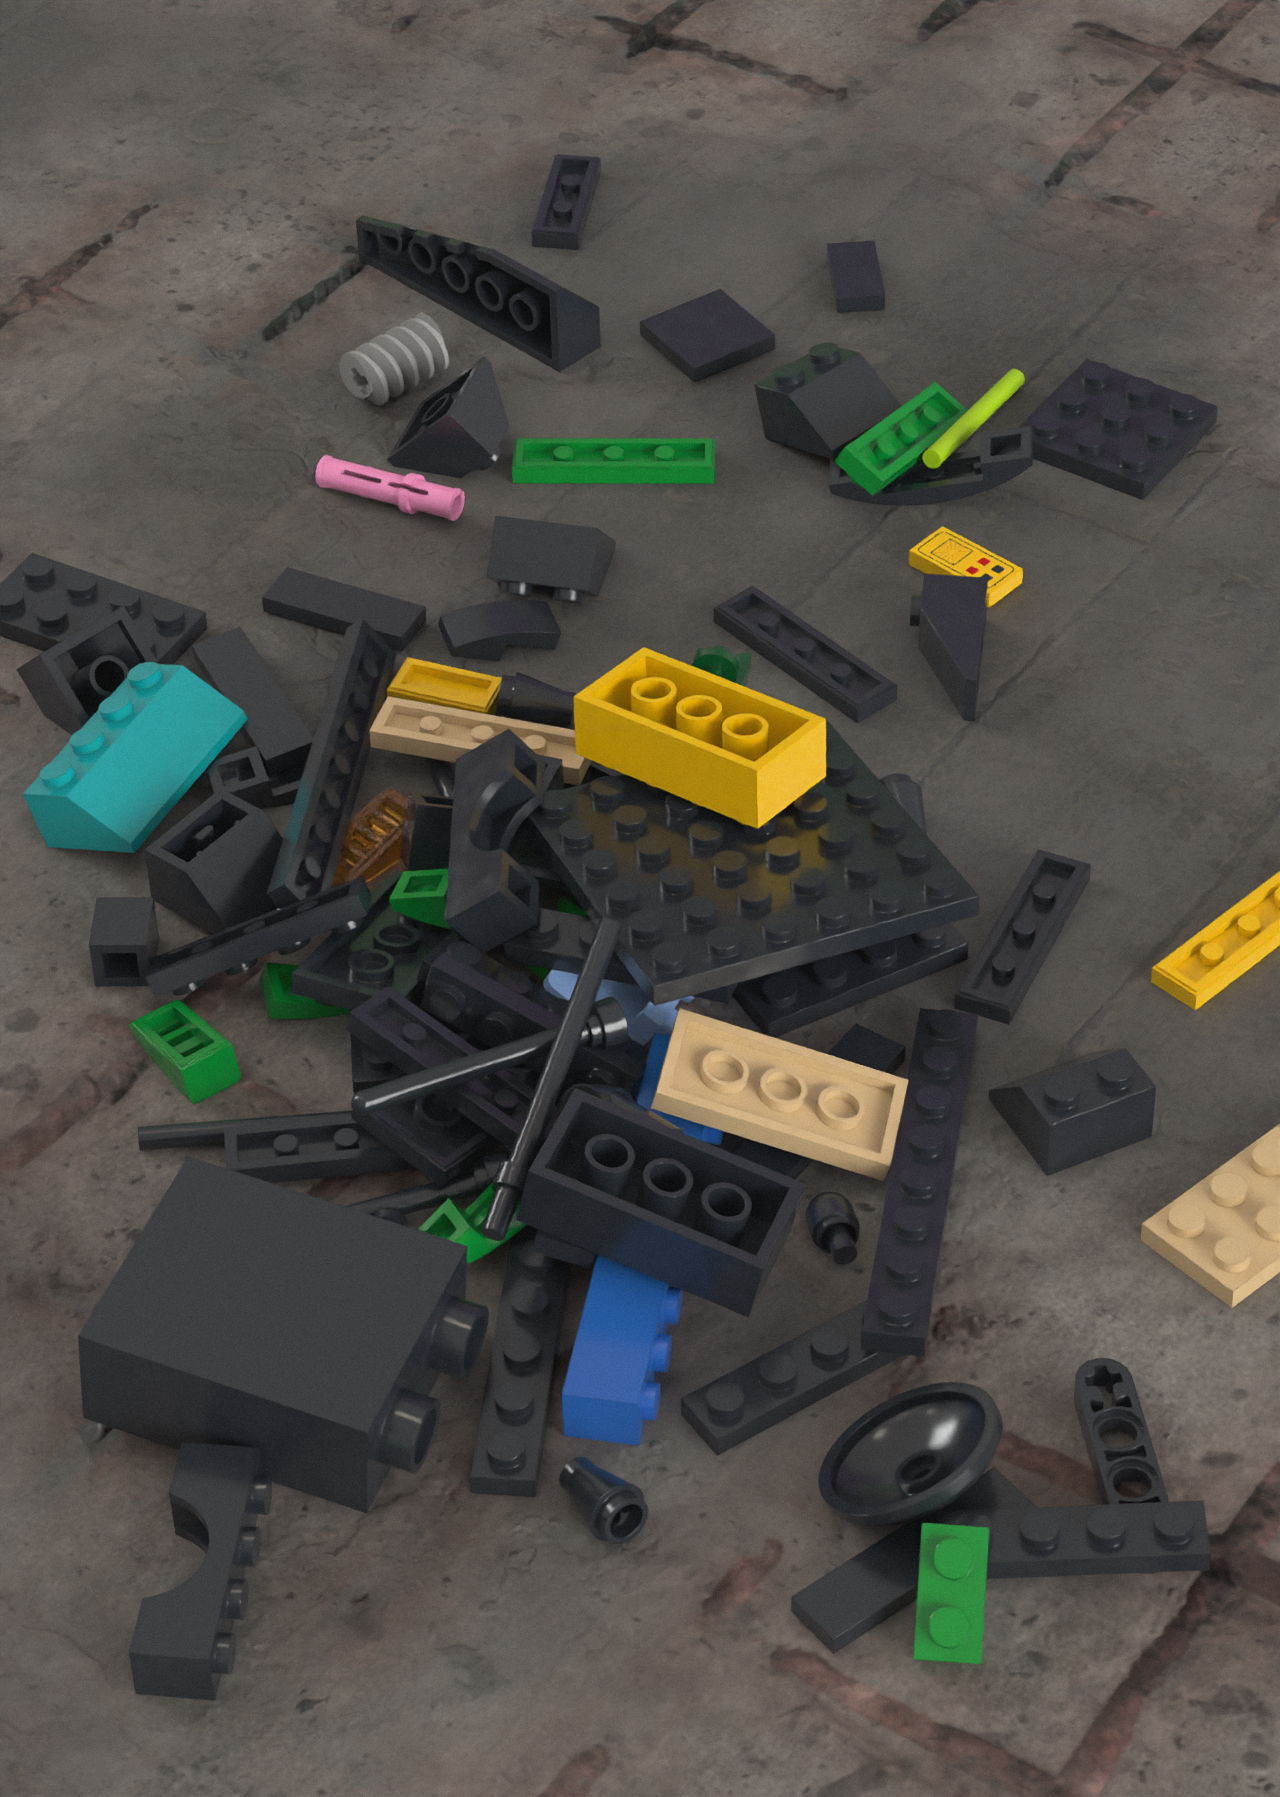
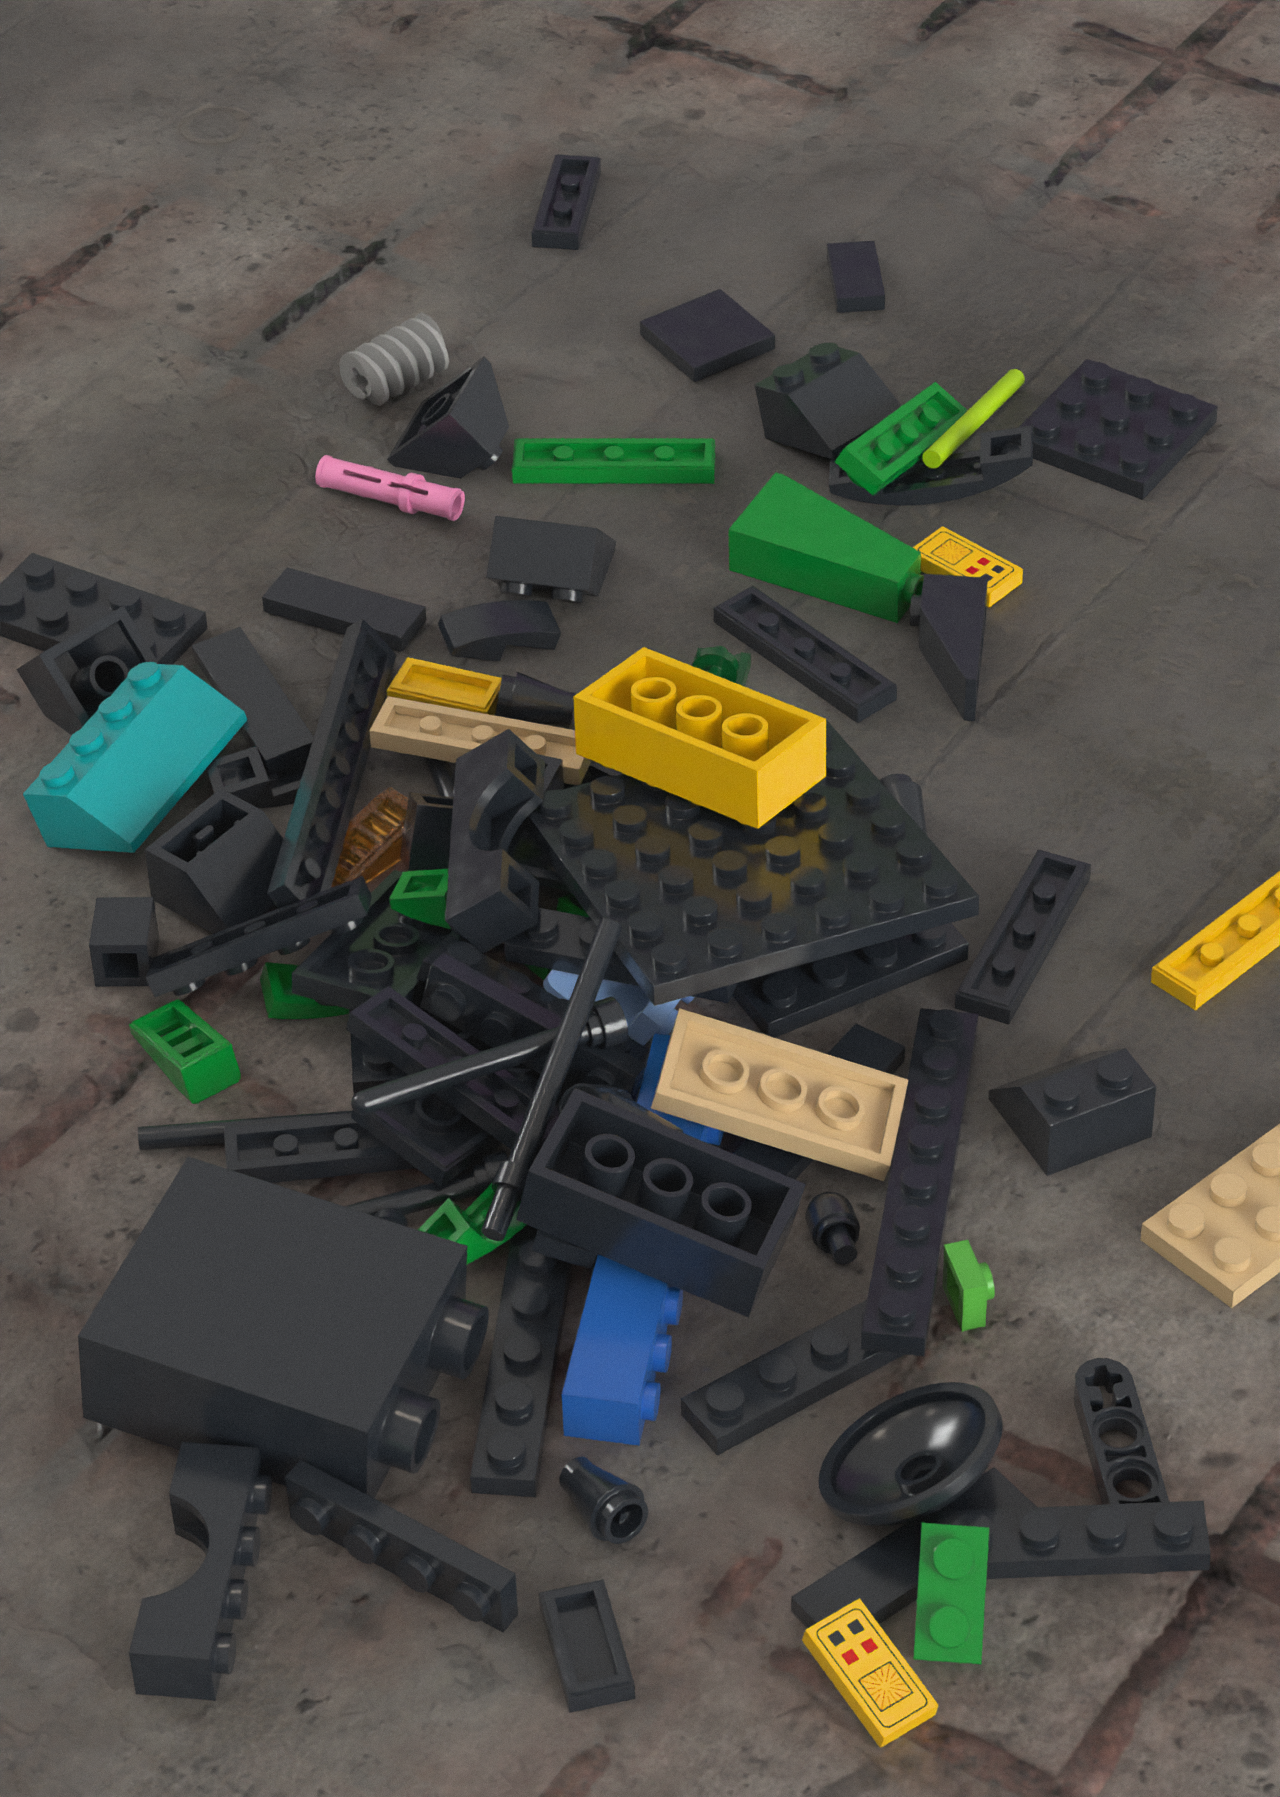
(402, 1546): none -> black plate
(485, 290): black wedge -> none
(586, 1646): none -> black tile
(823, 551): none -> green slope
(870, 1673): none -> yellow tile
(966, 1285): none -> bright green plate

